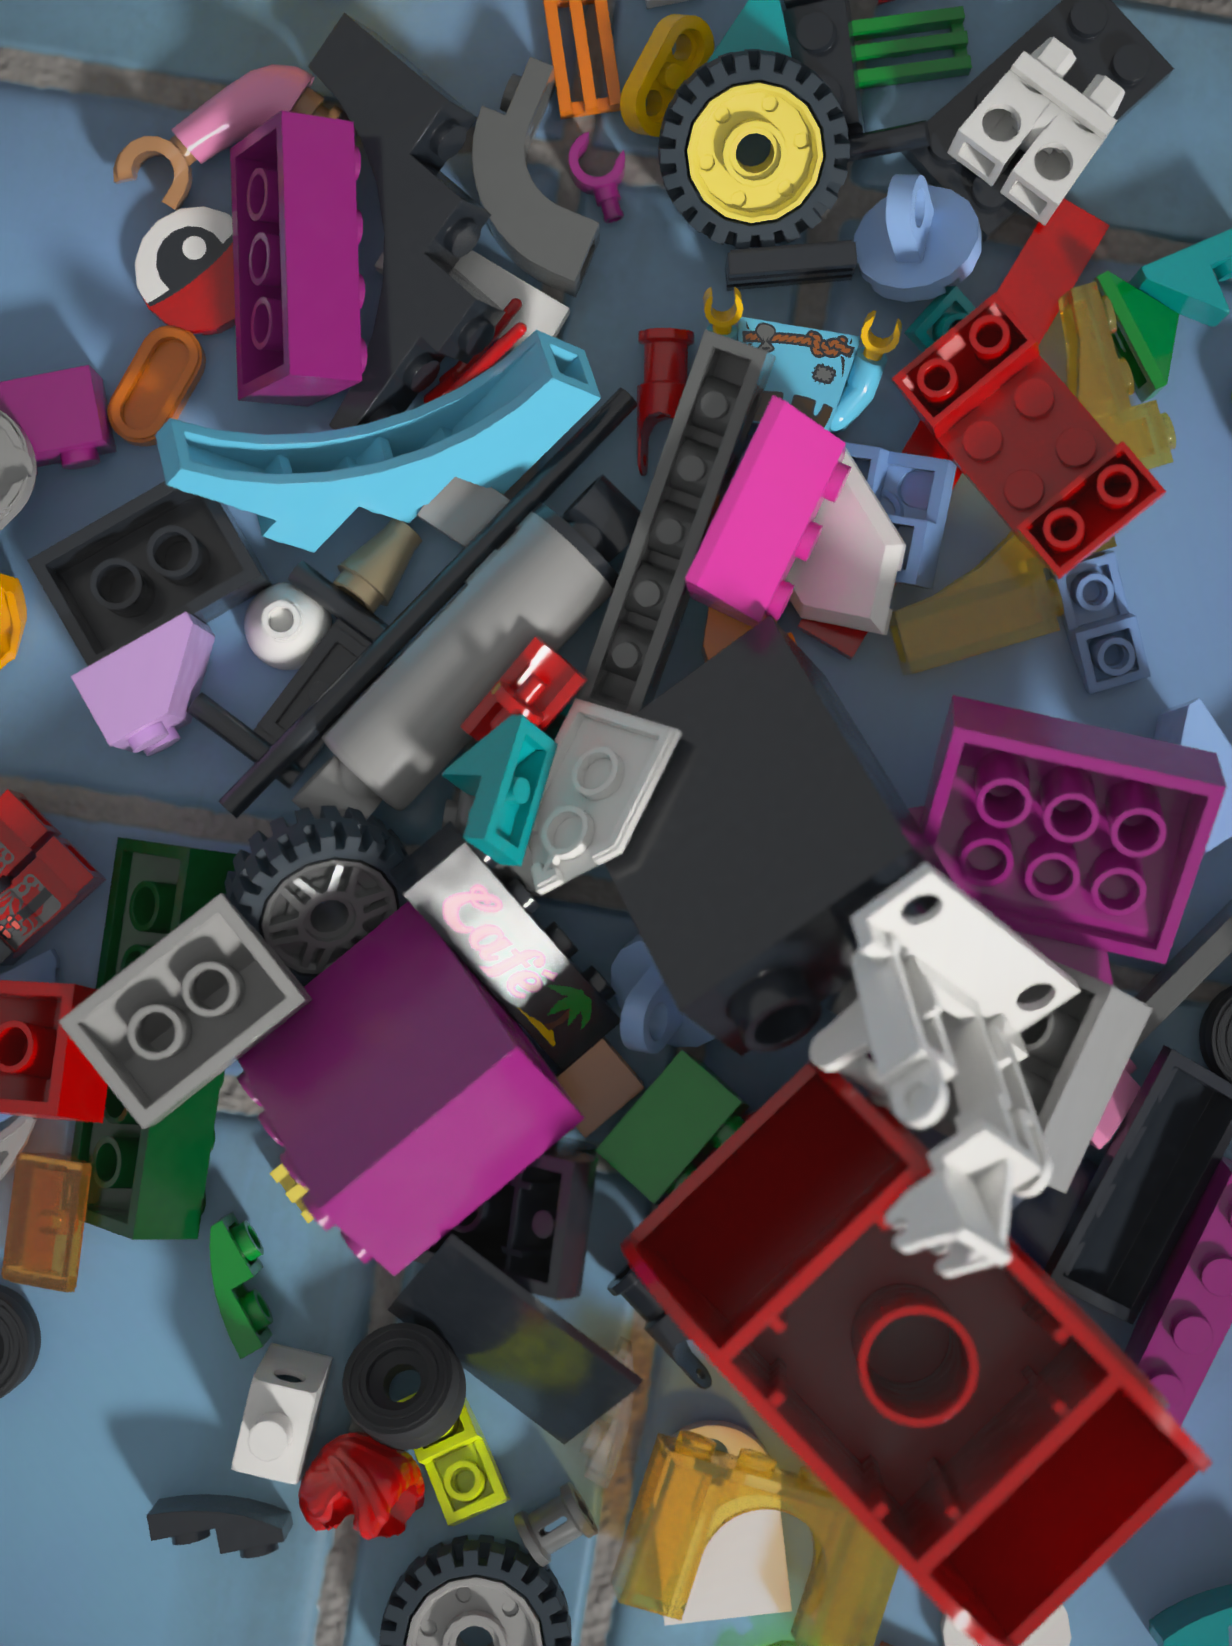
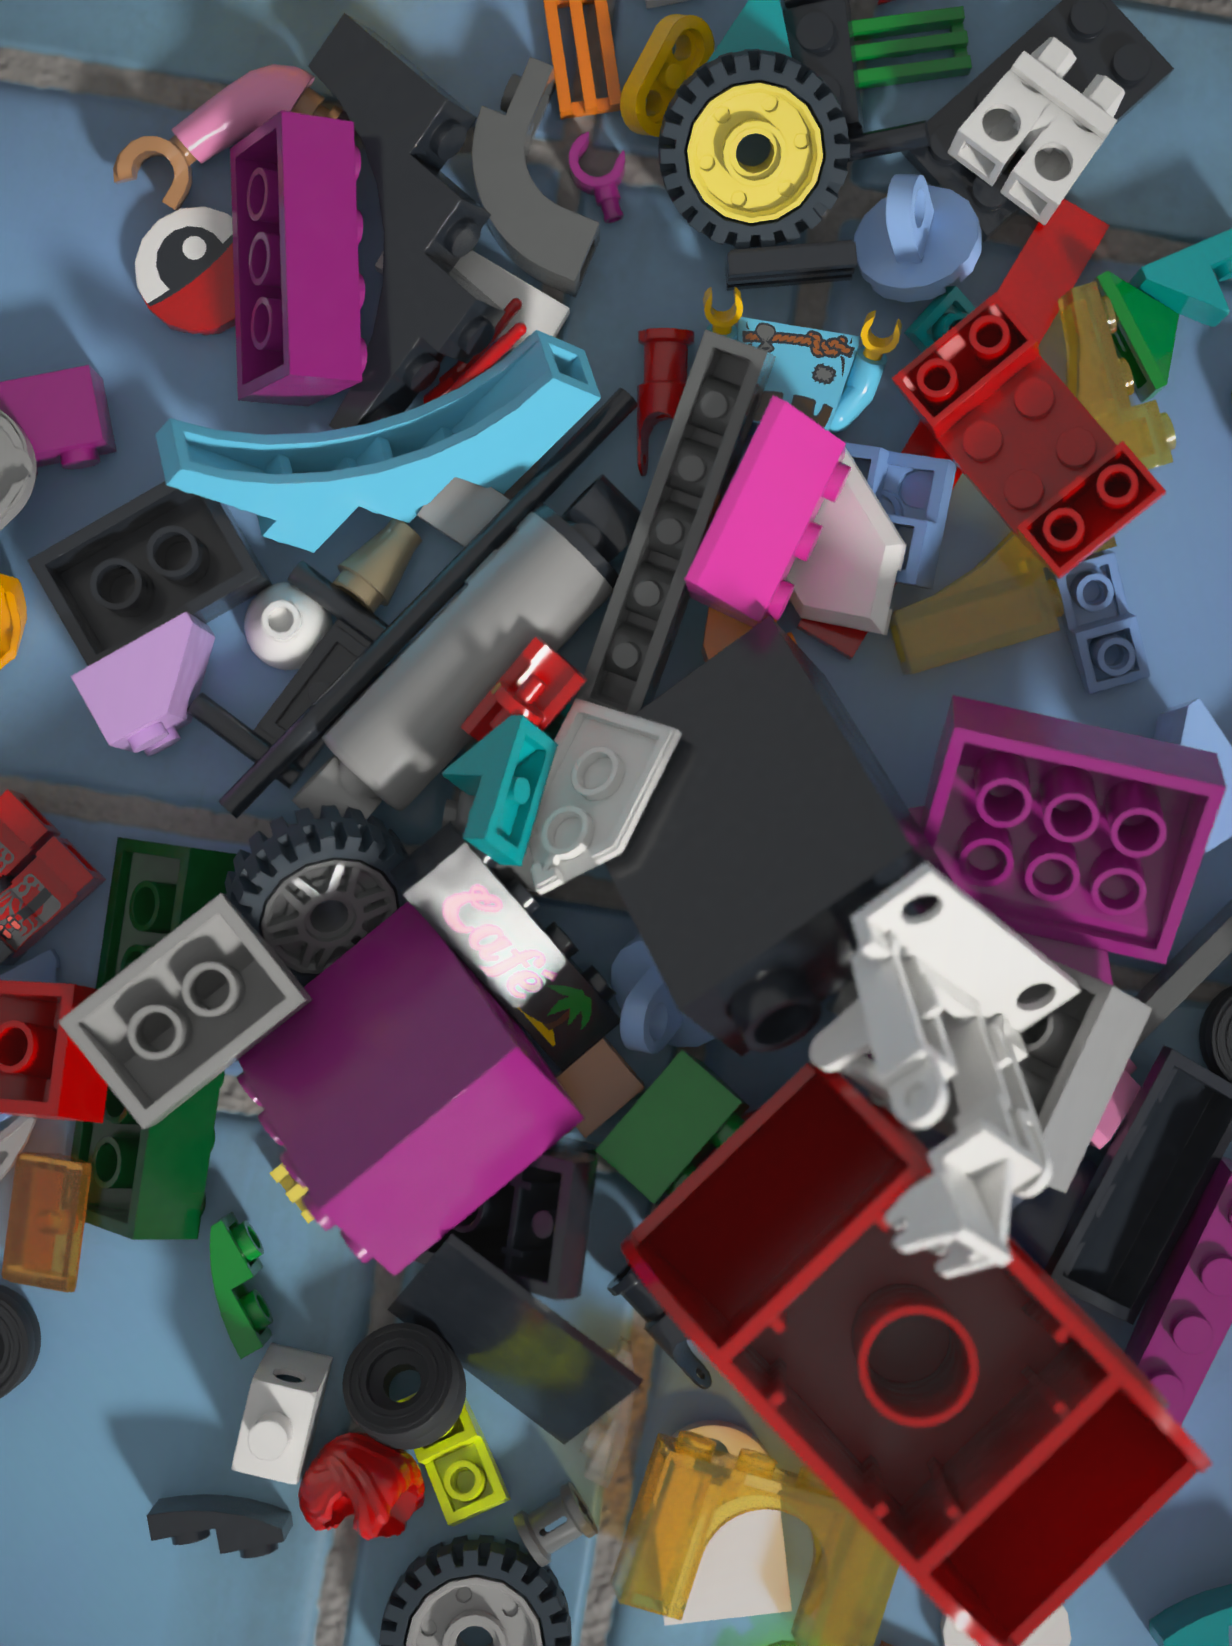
(156, 384): orange tile -> none

